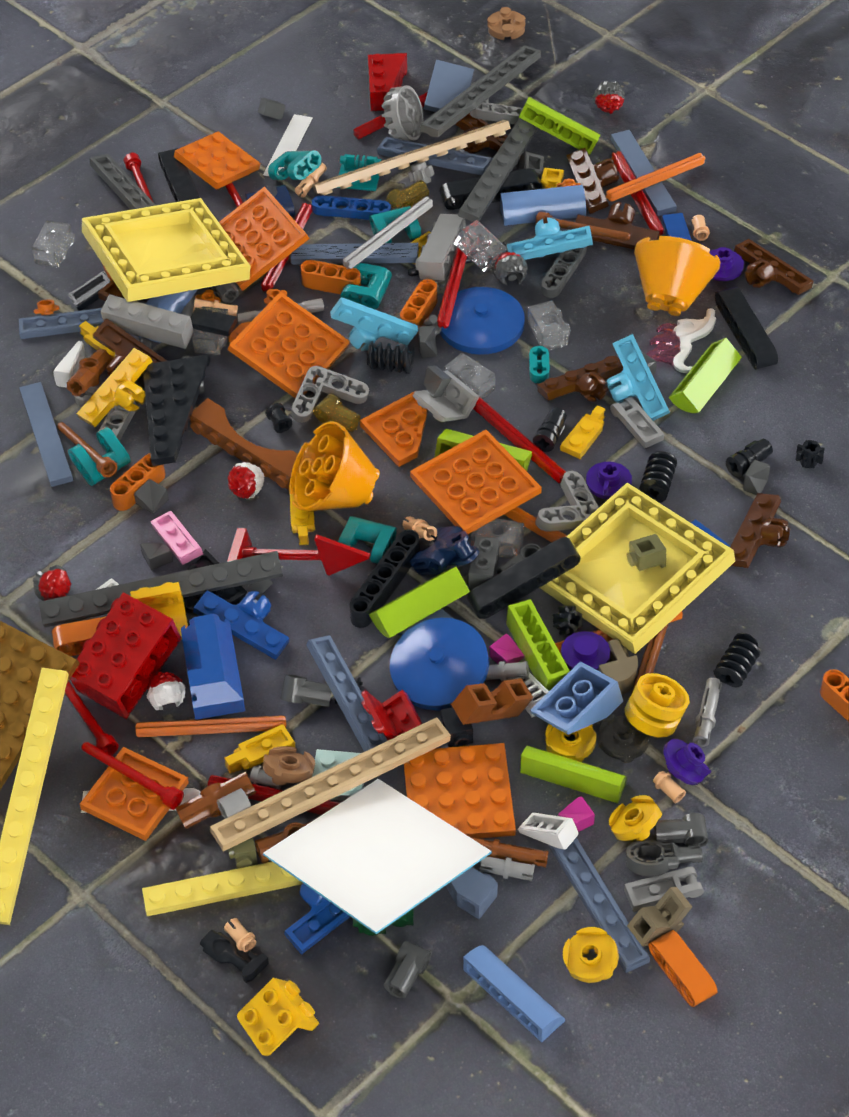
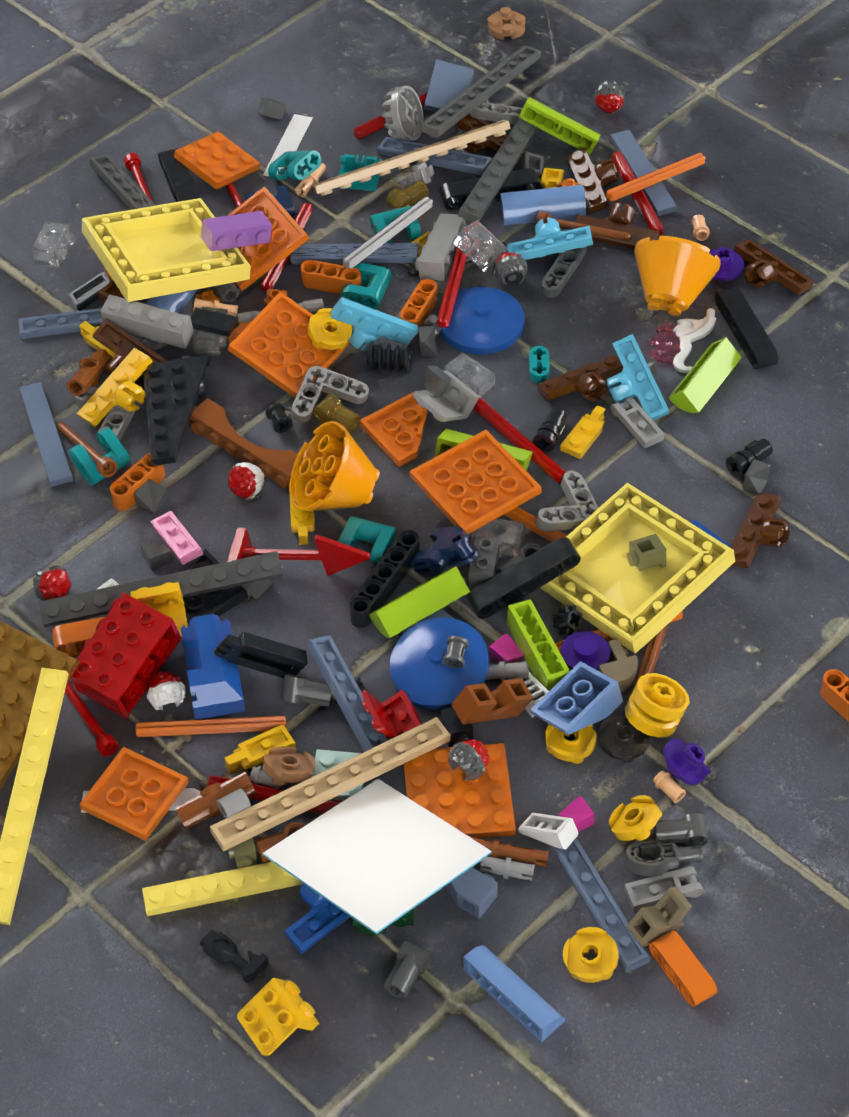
(46, 307): orange plate -> none
(69, 364): white slope -> none
(170, 796): red piece -> none
(236, 231): none -> medium lavender brick
(244, 939): light nougat pin -> none
(246, 621): blue plate -> none
(262, 654): none -> black hinge
(323, 338): none -> yellow plate
(351, 204): blue beam -> none
(385, 72): red wedge -> none
(421, 527): light nougat pin -> none
(455, 652): none -> dark grey bush
(470, 757): none -> dark grey piece
(548, 325): clear brick -> none
(572, 774): lime brick -> none
(607, 478): dark purple piece -> none
(658, 475): black piece -> none
(675, 226): blue tile -> none
(705, 719): light grey pin -> none
(737, 660): black piece -> none
(810, 454): black gear -> none

